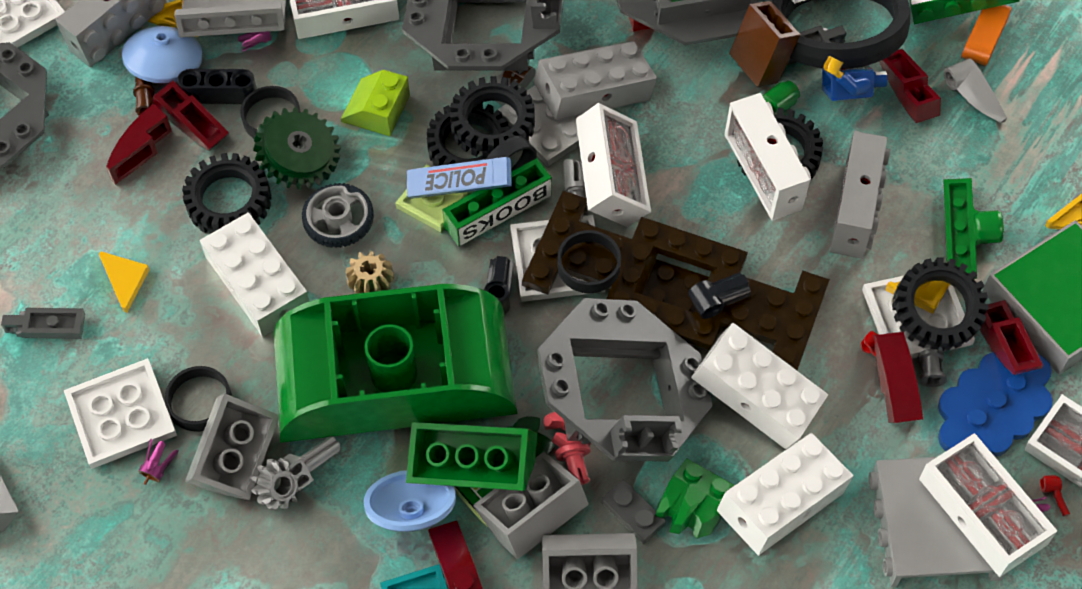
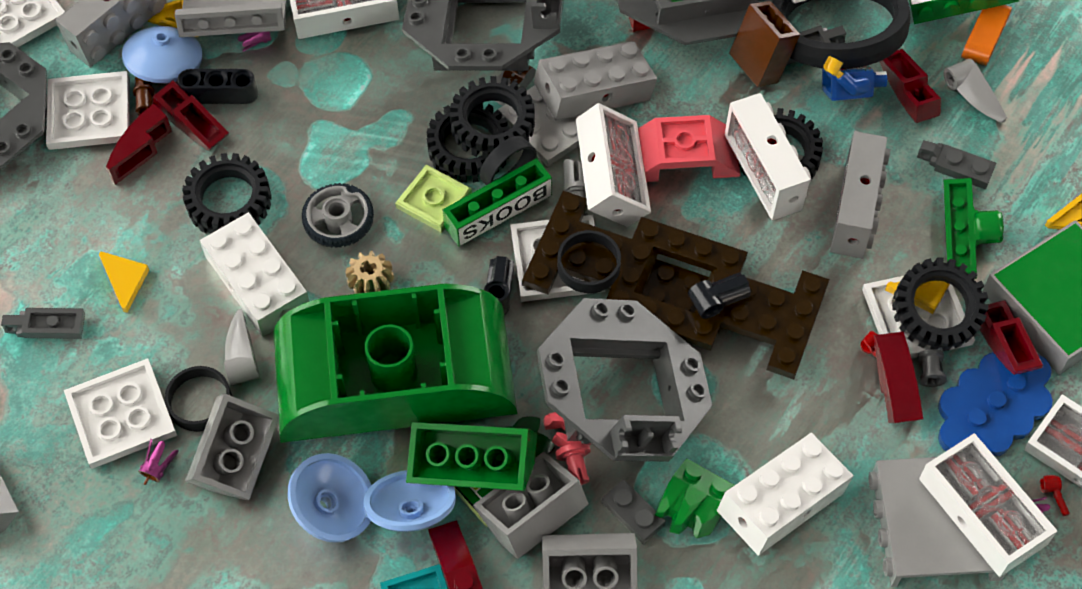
(87, 109): none -> white plate
(239, 352): none -> light grey piece
(260, 94): black tyre -> none
(293, 472): light grey gear -> none
(296, 148): dark green gear -> none
(342, 489): none -> light blue dish
(378, 102): lime slope -> none
(459, 177): tile -> none
(687, 144): none -> coral slope
(760, 386): white brick -> none
(782, 96): green brick -> none
(957, 163): none -> dark grey hinge

